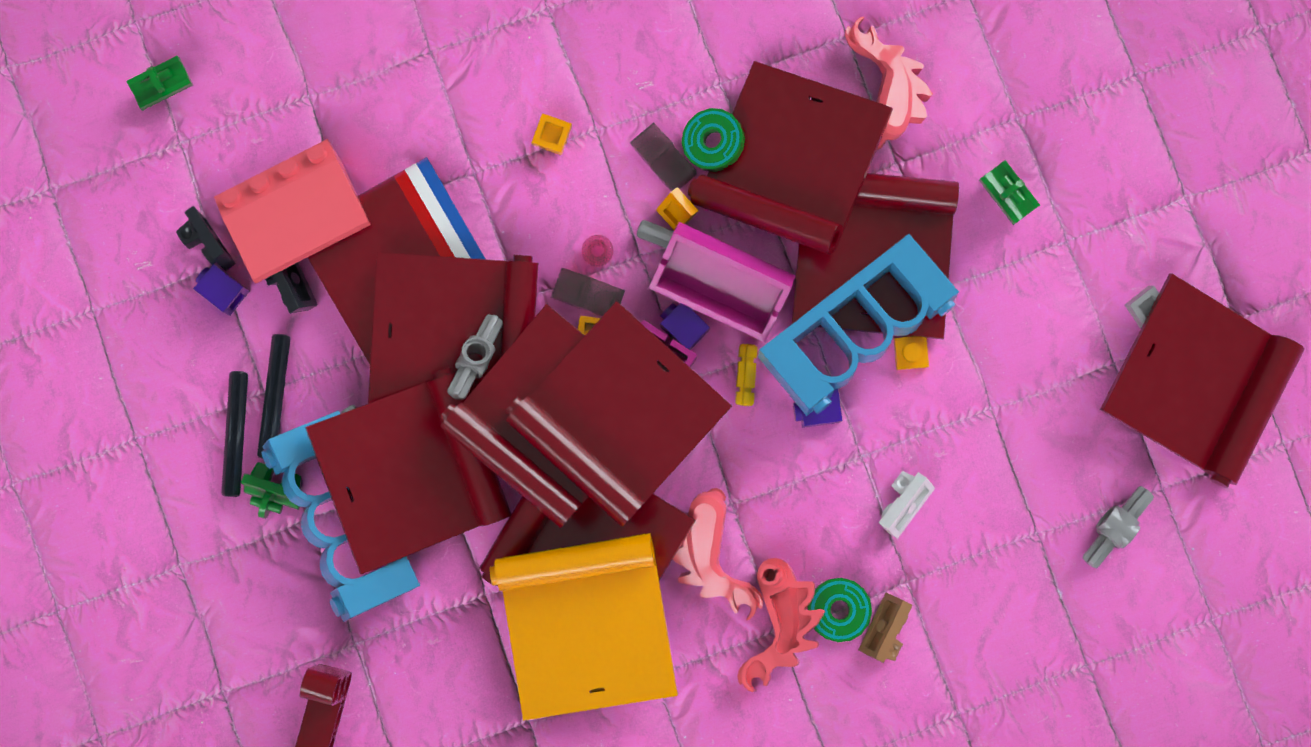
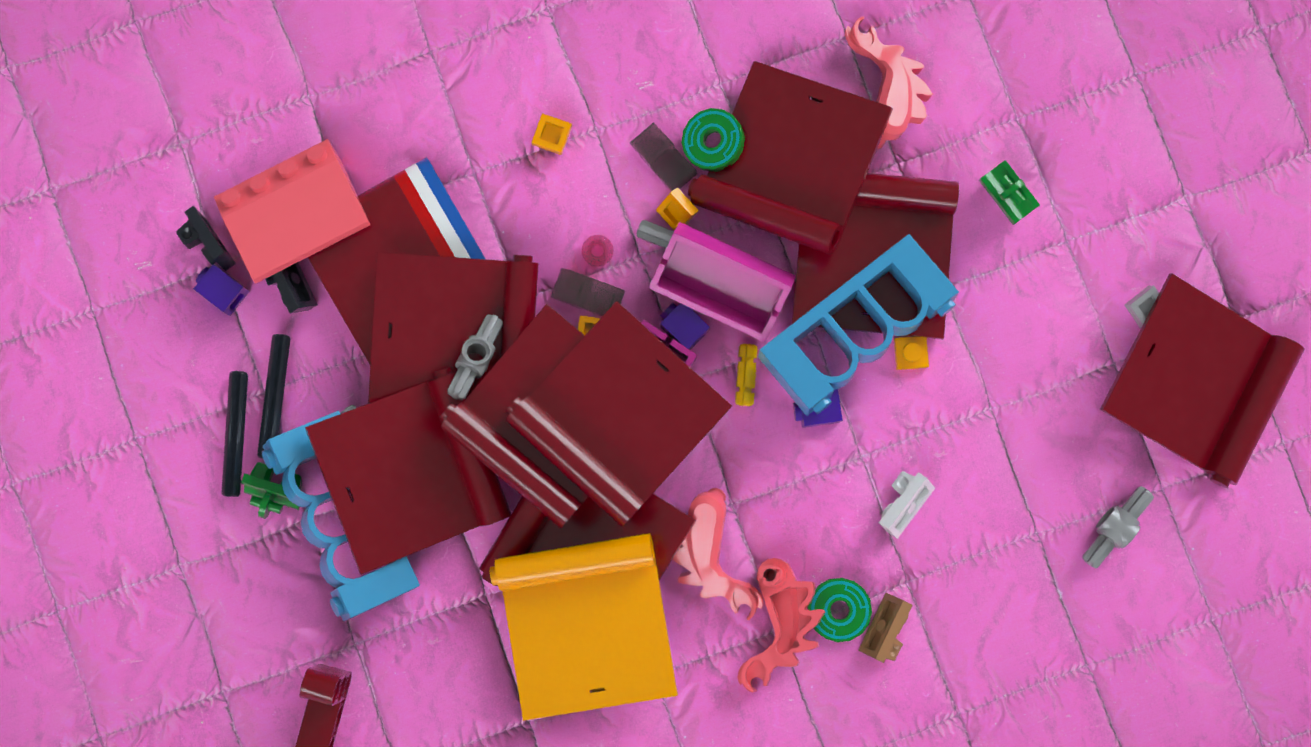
(159, 82): green hips -> none

